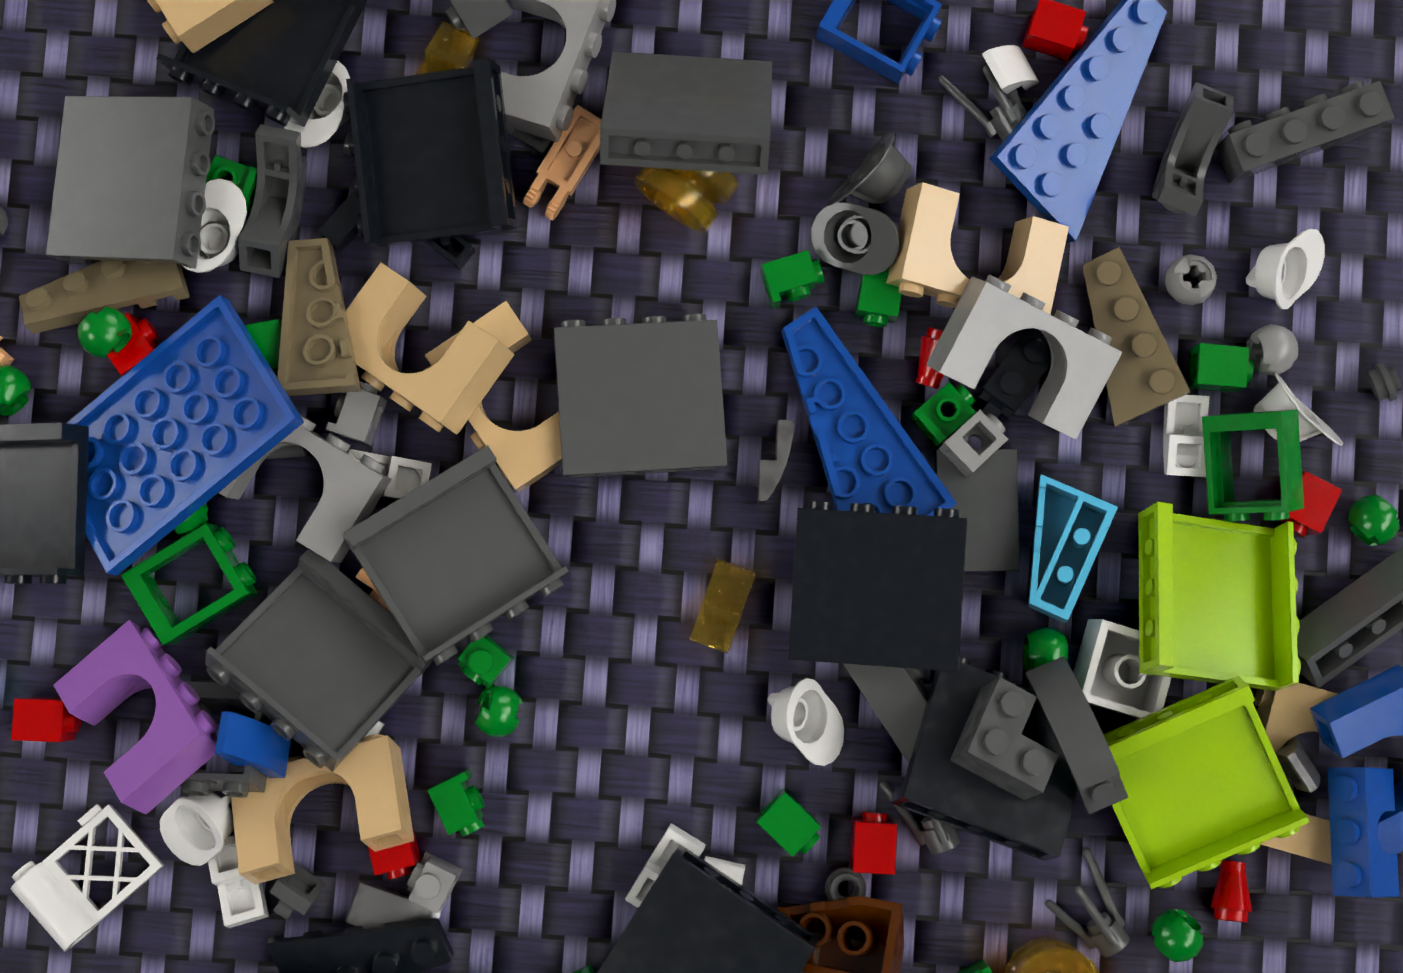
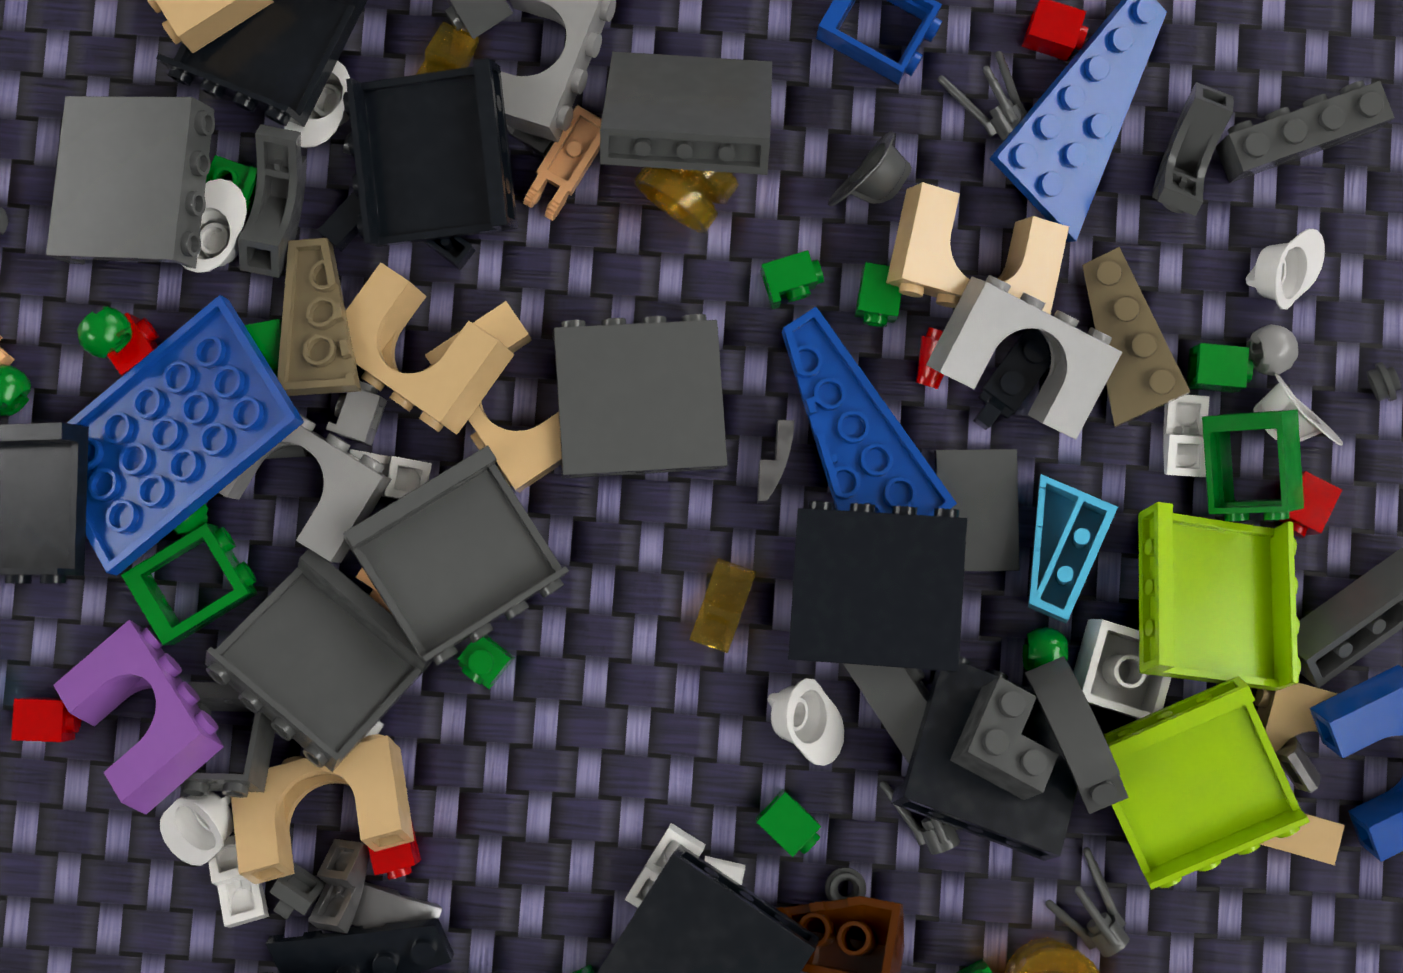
(55, 896): white piece -> none
(99, 285): dark tan wing -> none
(253, 744): blue slope -> none
(344, 876): none -> flat silver slope
(432, 882): light grey brick -> none
(458, 804): green brick -> none
(498, 711): green piece -> none
(855, 238): dark grey piece -> none
(873, 843): red brick -> none
(933, 423): green brick -> none
(987, 430): light grey brick -> none
(1010, 68): white slope -> none
(1177, 935): green piece -> none
(1182, 290): light grey piece -> none
(1231, 894): red cone -> none
(1355, 806): blue arch -> none
(1373, 520): green piece -> none

